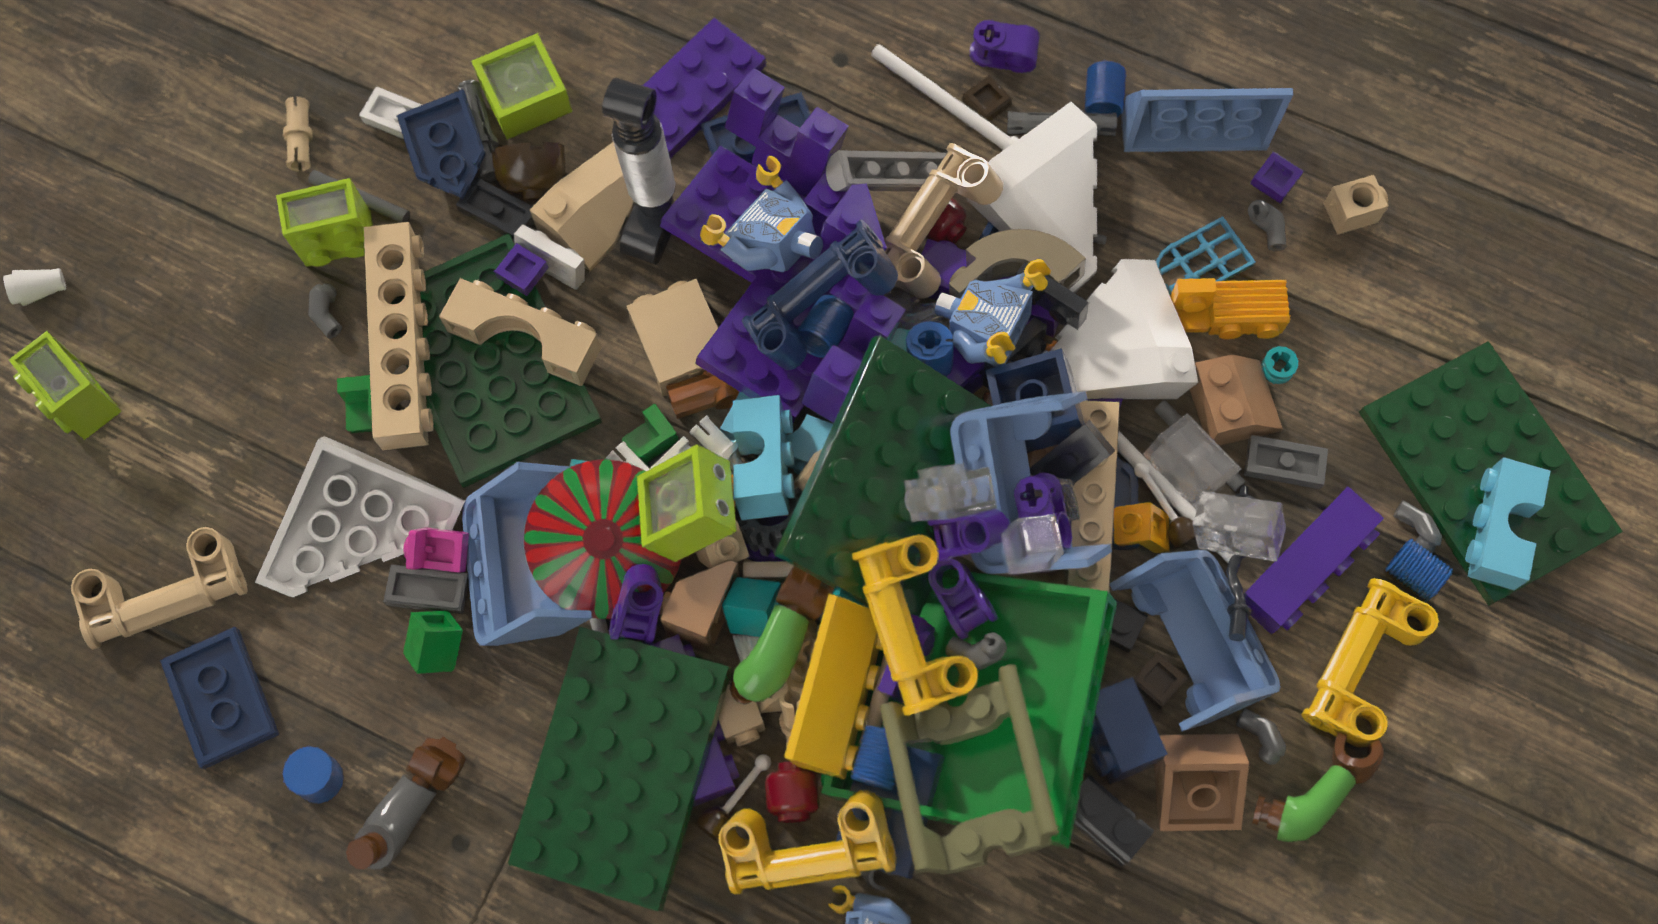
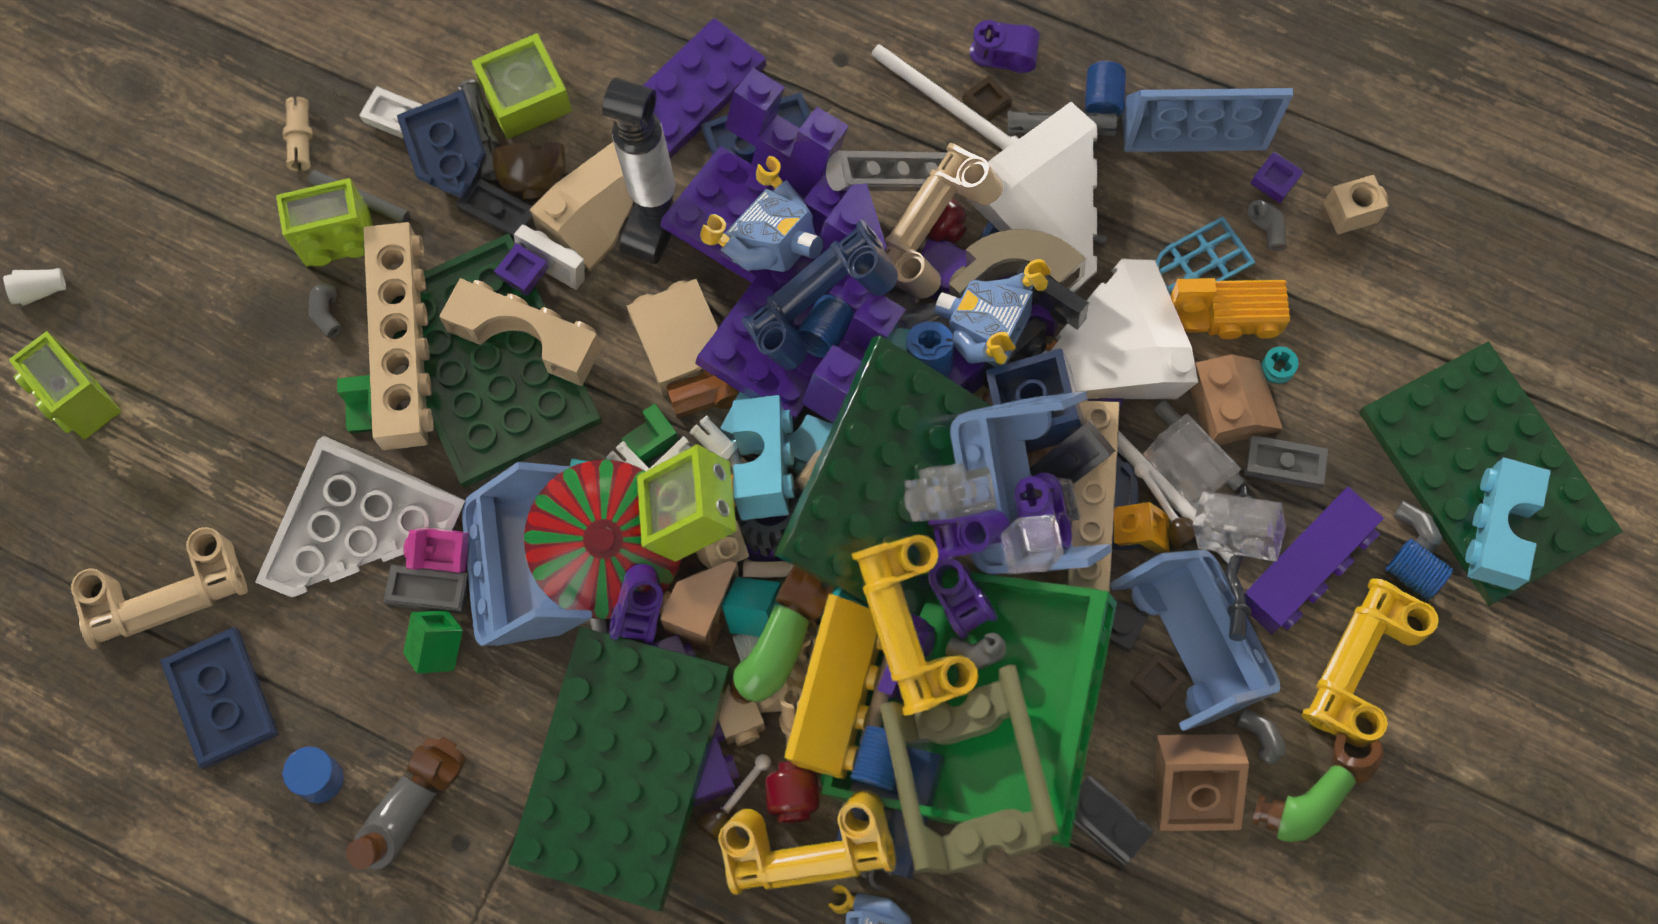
(1124, 733): dark blue brick -> none

